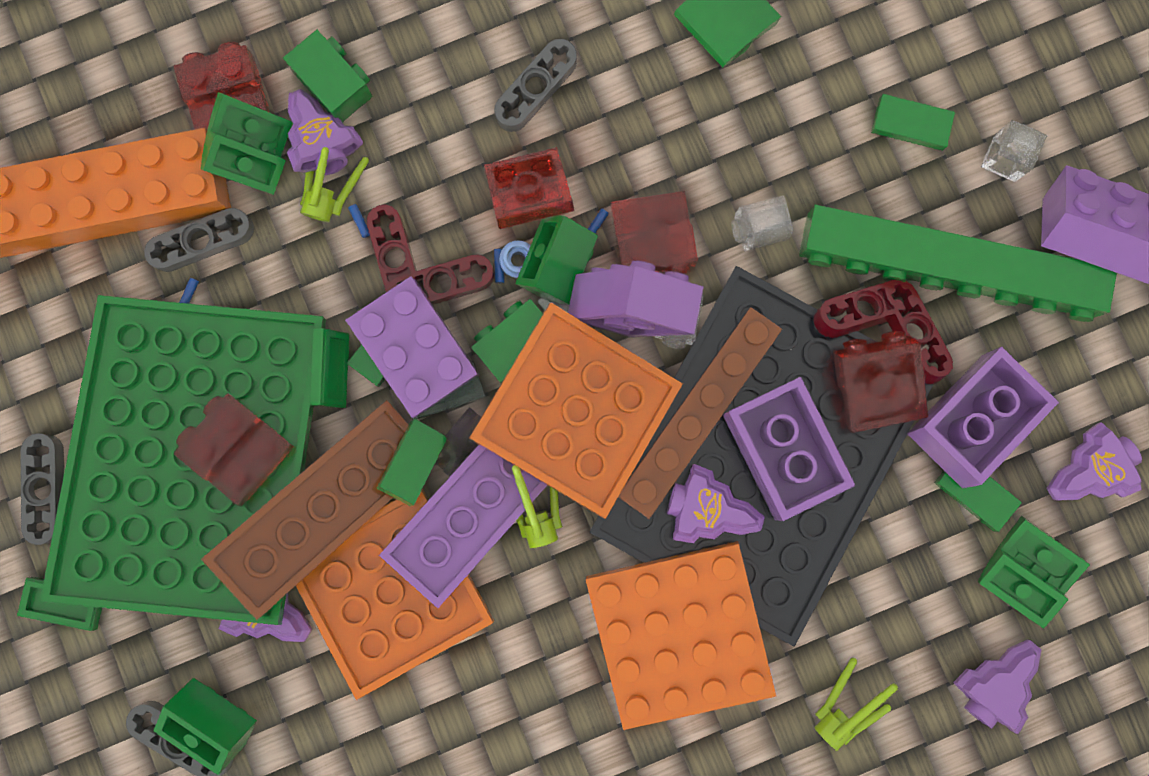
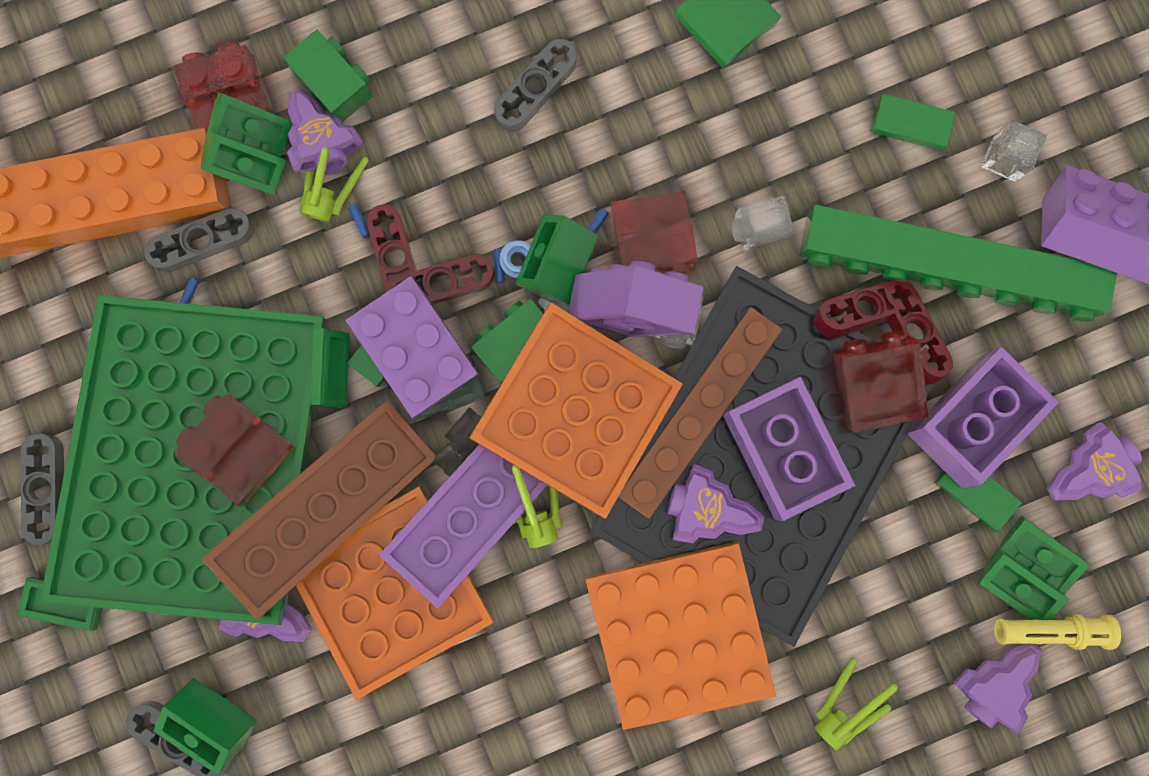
(412, 462): green tile -> none
(528, 188): clear red plate -> none
(1073, 631): none -> light yellow pin

